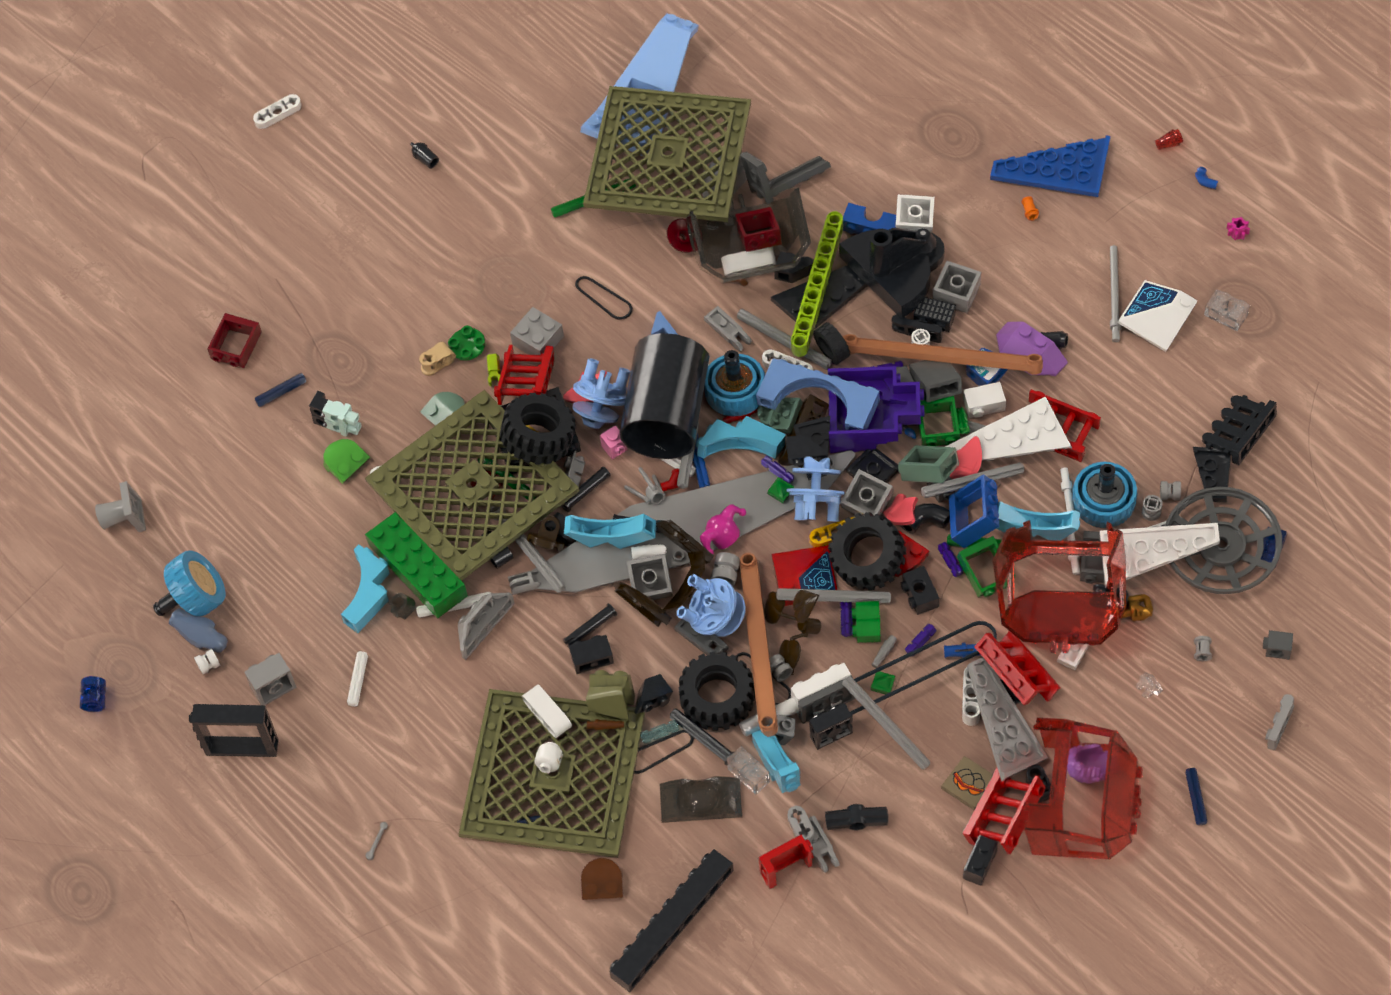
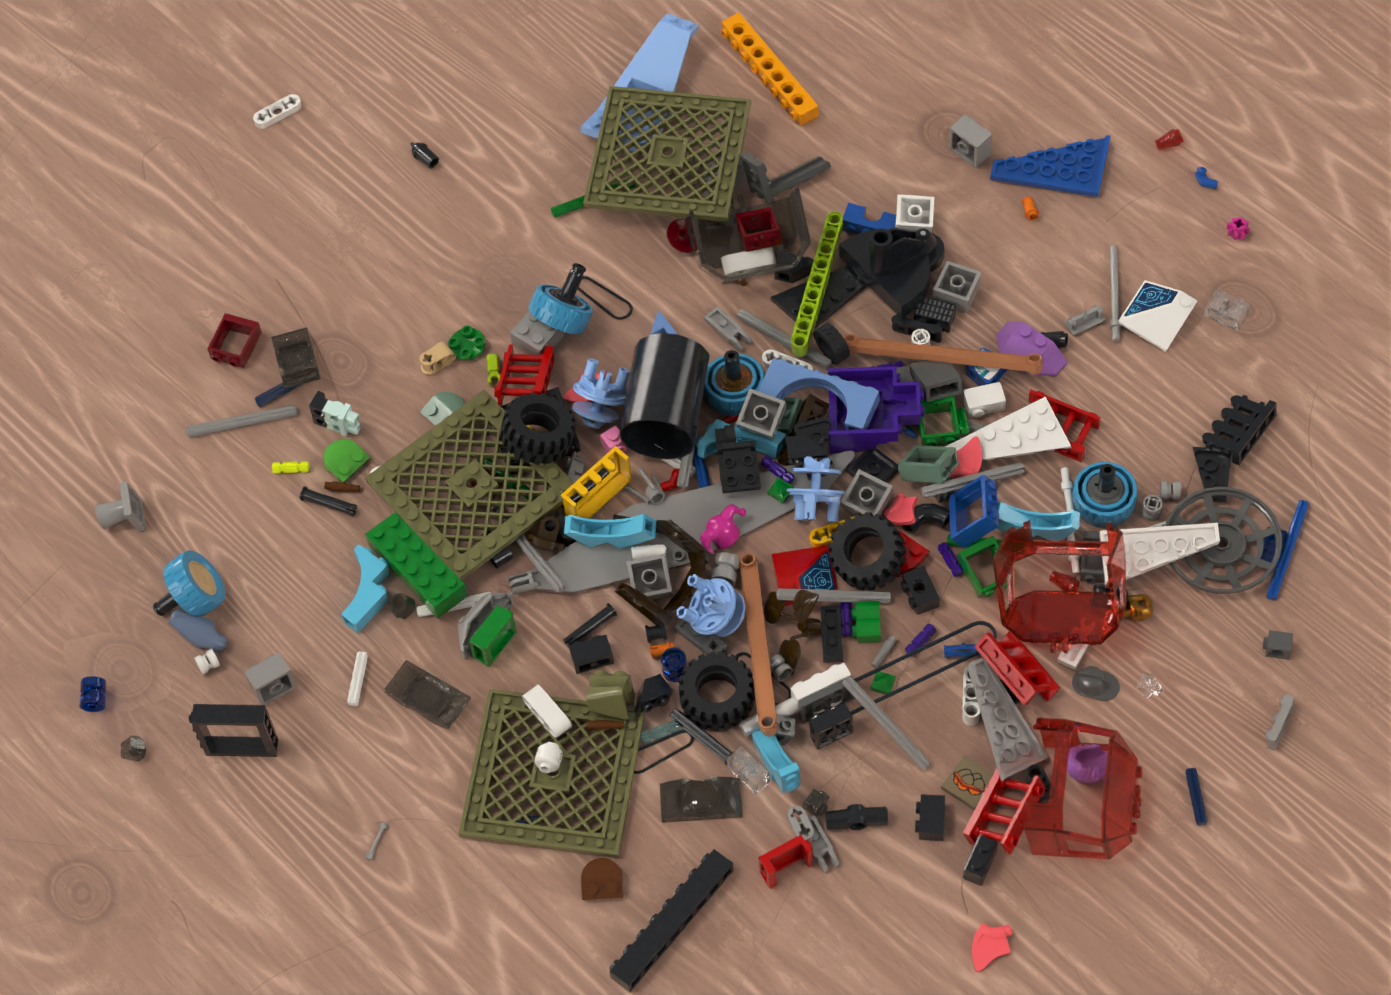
(133, 748): none -> clear smoke plate
(242, 420): none -> light grey axle
(290, 467): none -> neon yellow axle
(295, 358): none -> clear smoke slope
(327, 501): none -> black pin
(339, 487): none -> reddish brown animal
(426, 695): none -> clear smoke slope
(493, 636): none -> green window
(561, 306): none -> dark azure wheel
(605, 489): none -> yellow window
(656, 632): none -> black bush
(657, 650): none -> orange pin
(673, 662): none -> clear blue wheel
(736, 462): none -> black plate
(761, 414): none -> light grey brick
(769, 69): none -> light orange brick
(816, 802): none -> clear smoke plate
(831, 634): none -> black plate
(931, 817): none -> black brick
(970, 141): none -> light grey brick
(989, 944): none -> coral arm
(1064, 581): none -> clear red cone
(1085, 320): none -> light grey hinge
(1095, 683): none -> dark grey piece
(1202, 648): light grey bush -> none
(1287, 550): none -> blue axle

